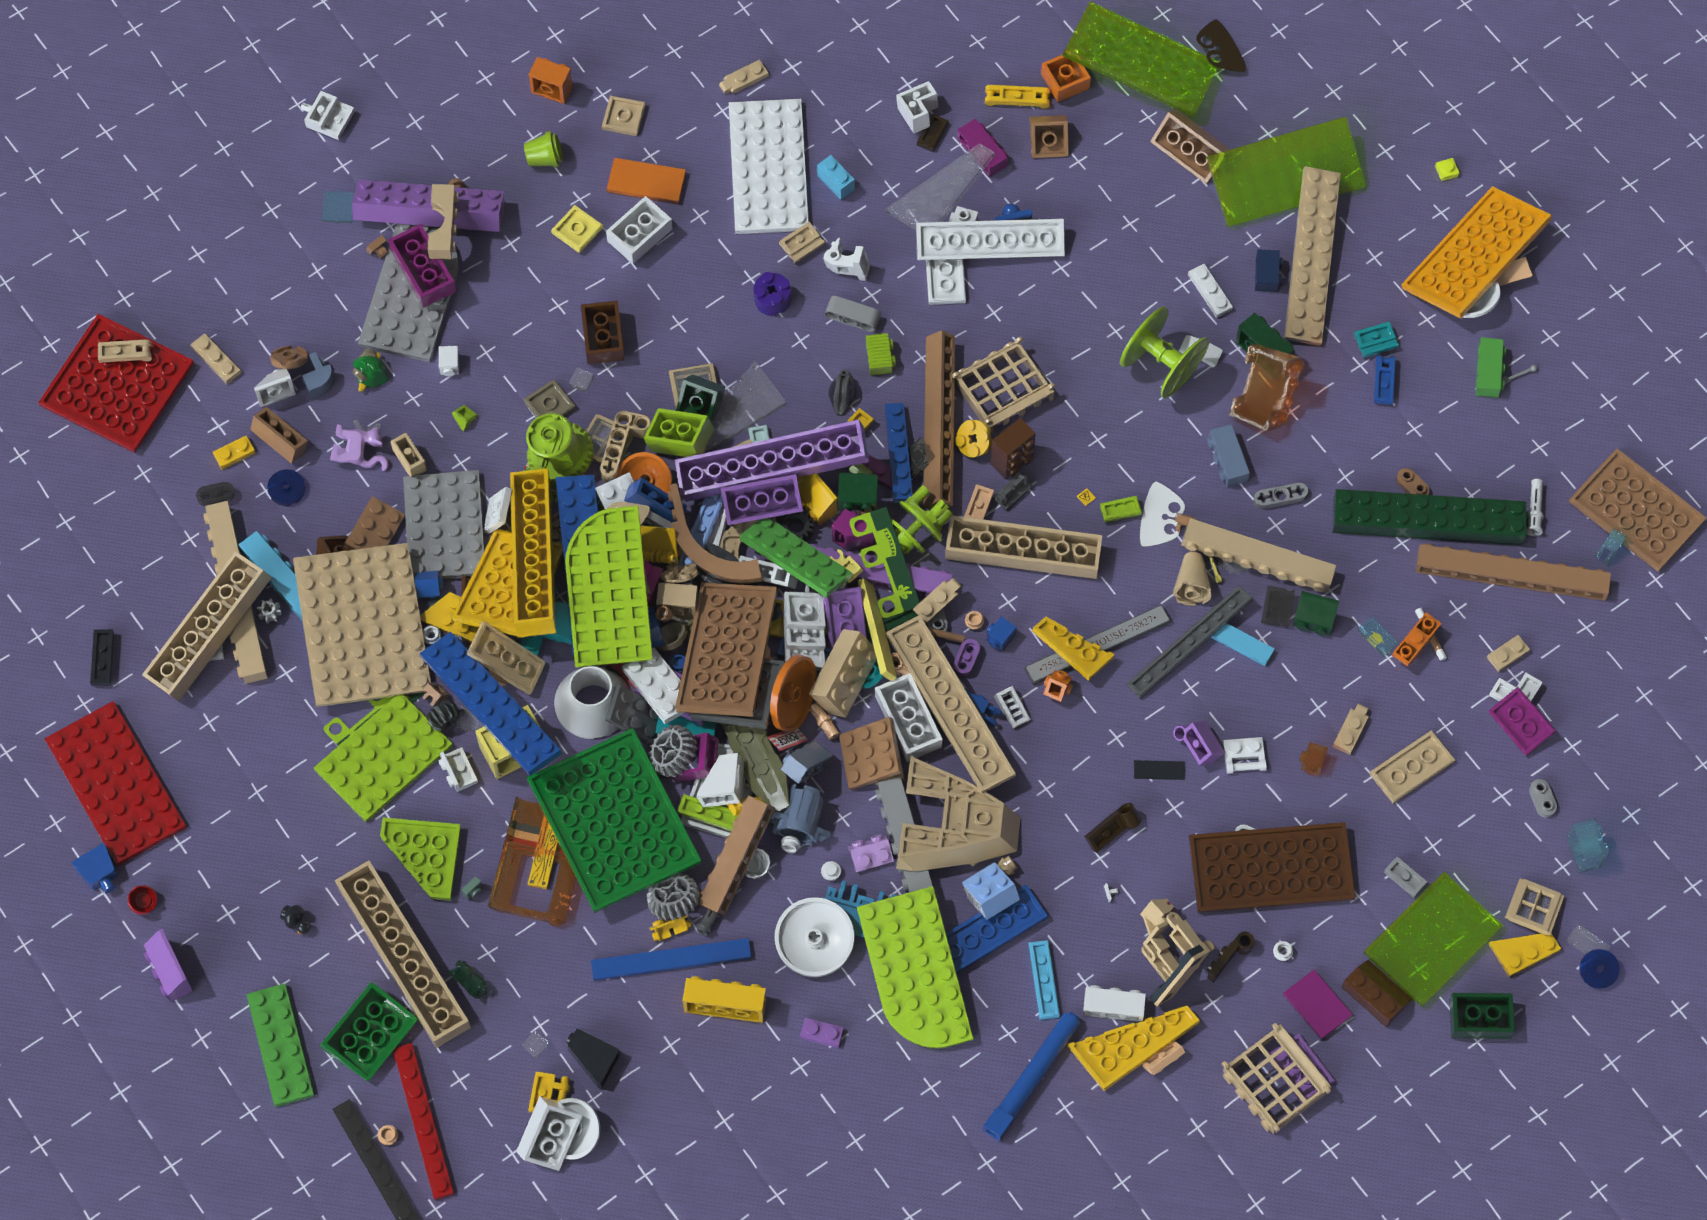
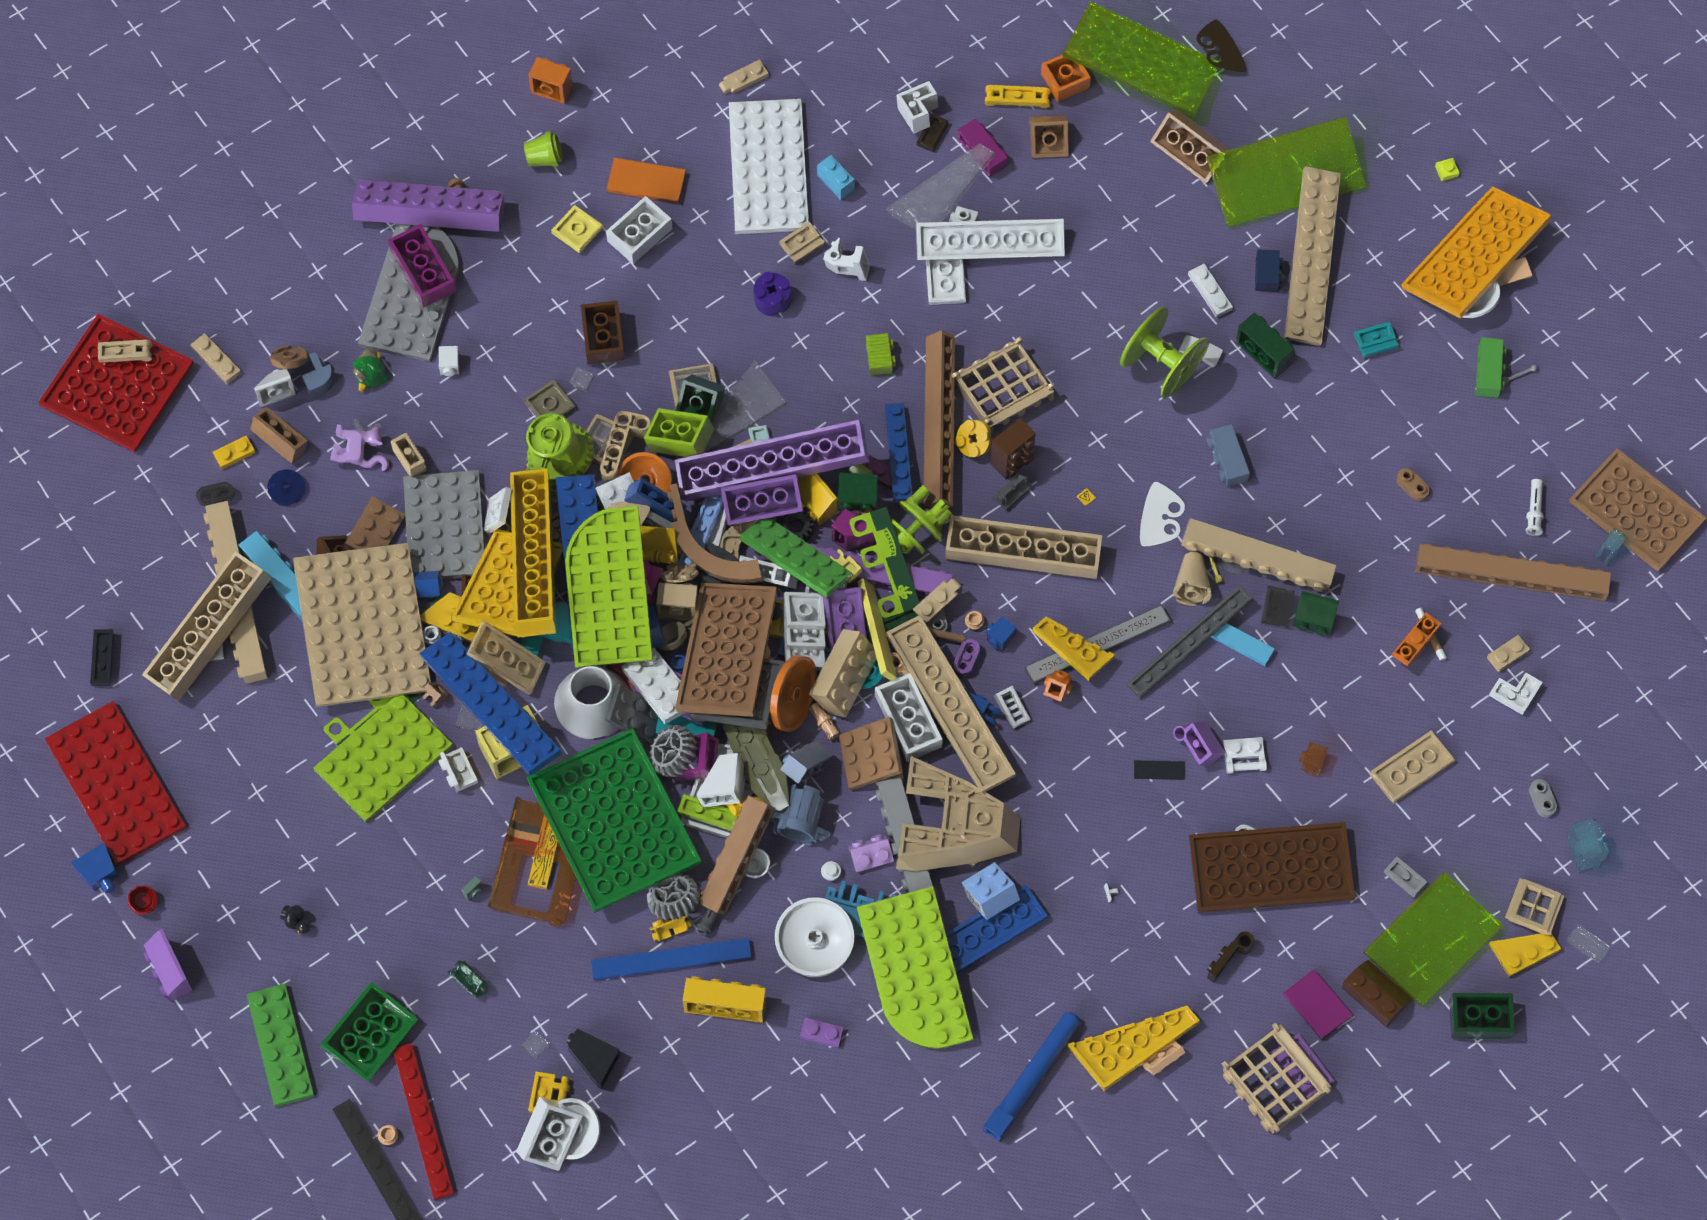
(269, 616): white gear -> none
(328, 115): white plate -> none
(337, 207): clear light blue piece -> none
(377, 246): medium nougat tile -> none
(402, 954): tan brick -> none
(426, 852): lime plate -> none
(441, 241): tan arch -> none
(443, 715): pearl dark grey gear -> none
(464, 417): lime slope -> none
(623, 115): tan tile -> none
(664, 614): medium nougat hinge -> none
(787, 739): sticker -> none
(790, 844): white plate -> none
(842, 392): dark grey hat -> none
(852, 313): light grey beam -> none
(864, 418): yellow plate -> none
(919, 457): clear smoke piece -> none
(979, 502): light nougat plate -> none
(1007, 865): tan plate -> none
(1012, 212): blue tile -> none
(1044, 980): medium azure tile -> none
(1112, 826): dark brown plate -> none
(1114, 1004): white brick -> none
(1120, 509): lime plate -> none
(1157, 917): tan container -> none
(1182, 519): medium nougat tile -> none
(1268, 388): clear orange windscreen -> none
(1283, 945): white plate -> none
(1295, 498): light grey beam -> none
(1351, 729): tan hinge -> none
(1377, 636): clear light blue tile -> none
(1384, 380): blue plate -> none
(1429, 517): dark green brick -> none
(1521, 721): magenta tile -> none
(1589, 964): clear blue plate -> none

